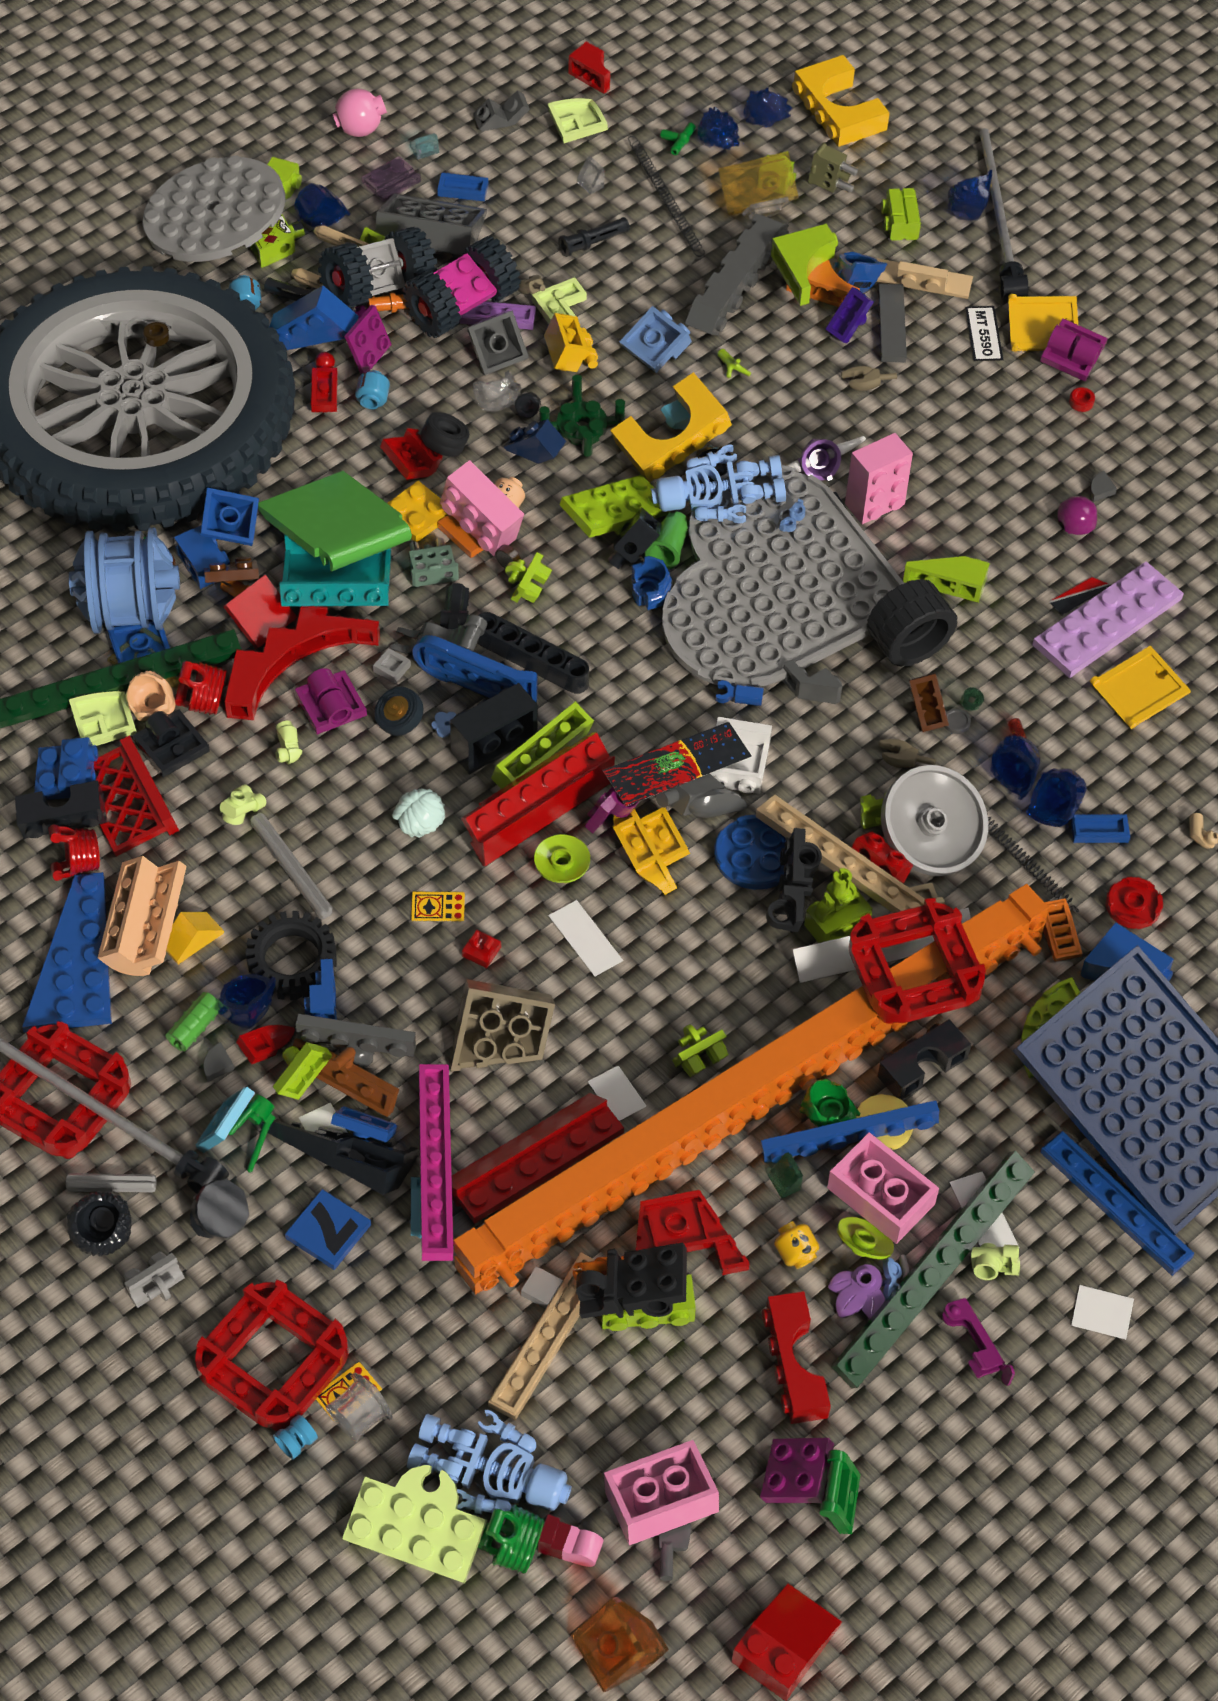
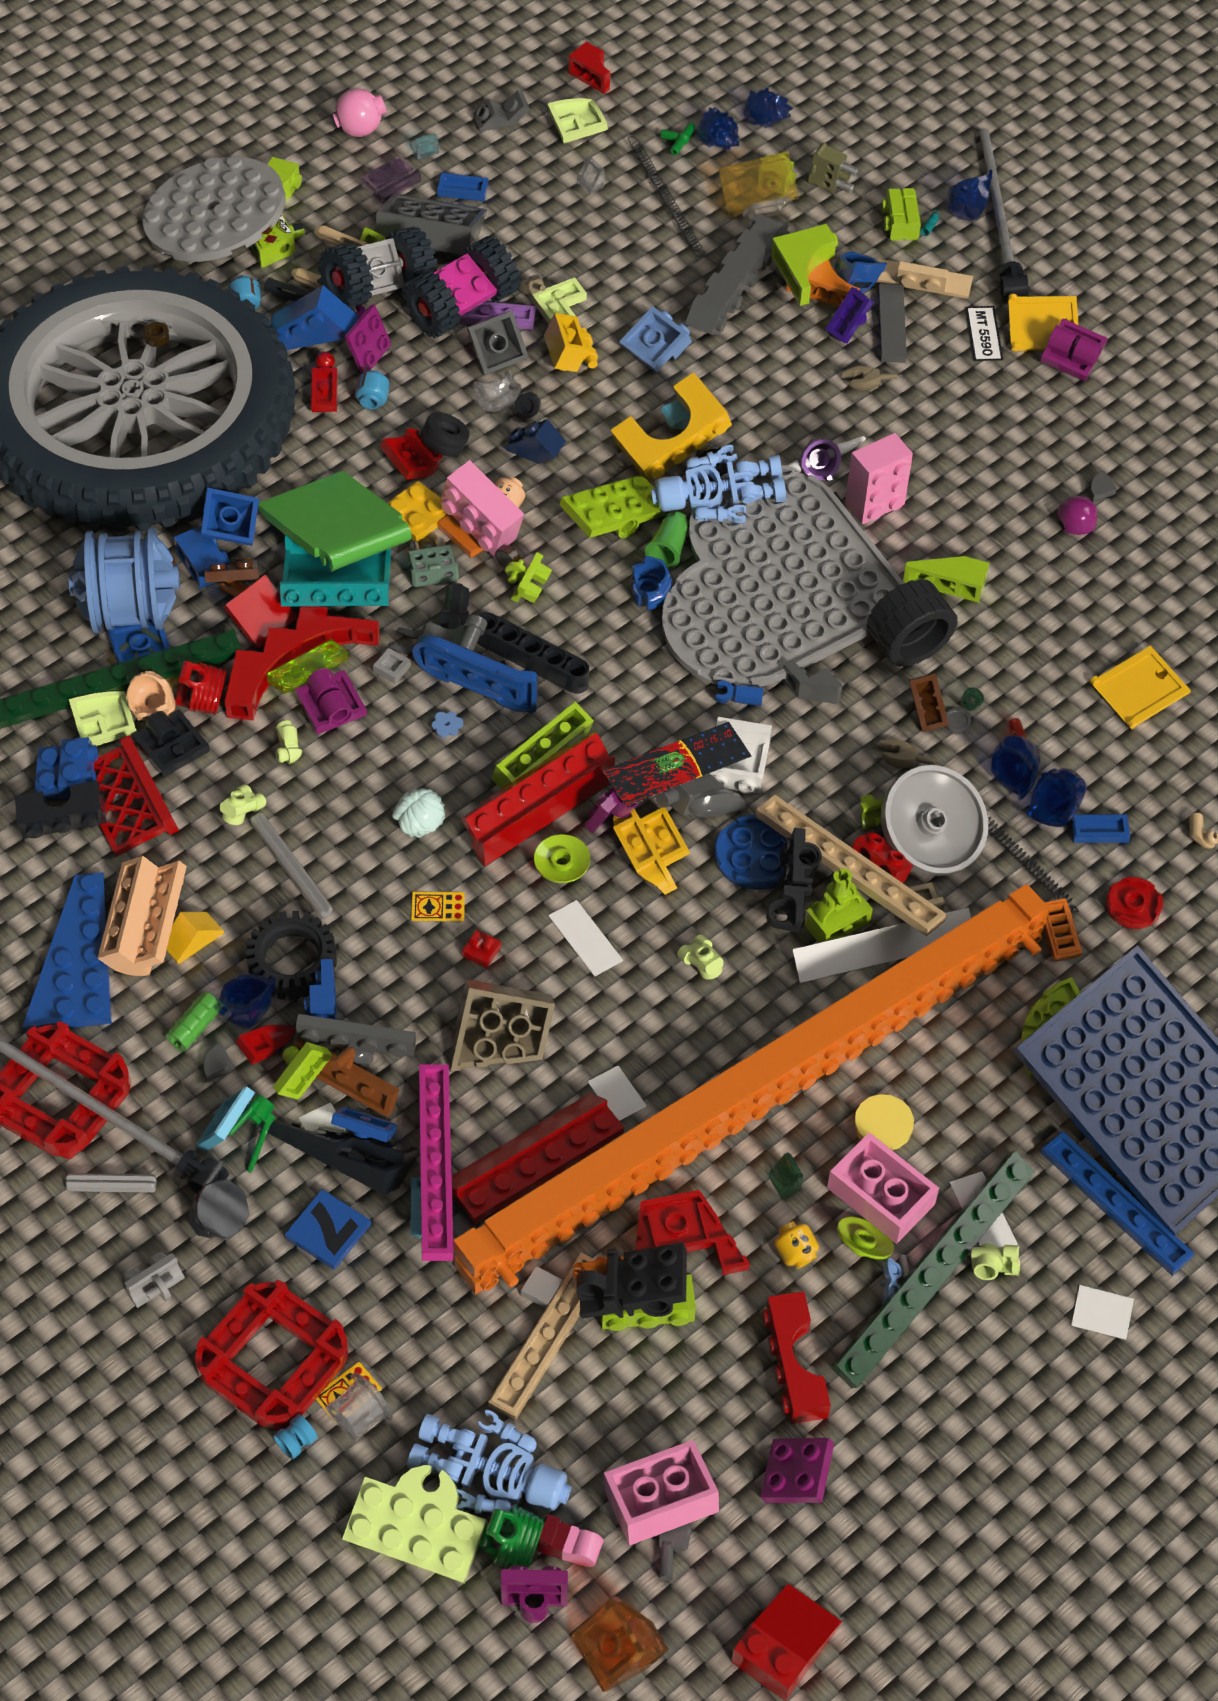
(80, 851): red piece -> none
(99, 1223): black hair -> none
(299, 669): none -> clear neon green plate
(319, 206): clear blue helmet -> none
(386, 303): orange pin -> none
(399, 711): black wheel -> none
(493, 728): black brick -> none
(521, 1585): none -> magenta plate
(583, 411): dark green plate -> none
(584, 238): black pin -> none
(642, 531): black torso -> none
(690, 1057): lime hips -> none
(702, 956): none -> yellowish green plate
(731, 363): lime bar -> none
(796, 513): medium blue piece -> none
(828, 1103): green hair -> none
(840, 1134): blue plate -> none
(841, 123): yellow arch -> none
(841, 1492): green plate -> none
(854, 1294): medium lavender plate -> none
(927, 1000): red plate -> none
(930, 223): none -> teal piece
(940, 1044): black arch -> none
(988, 1358): magenta piece -> none
(1078, 595): sticker -> none
(1082, 399): red tile -> none
(1107, 619): lavender plate -> none
(1115, 946): blue slope -> none

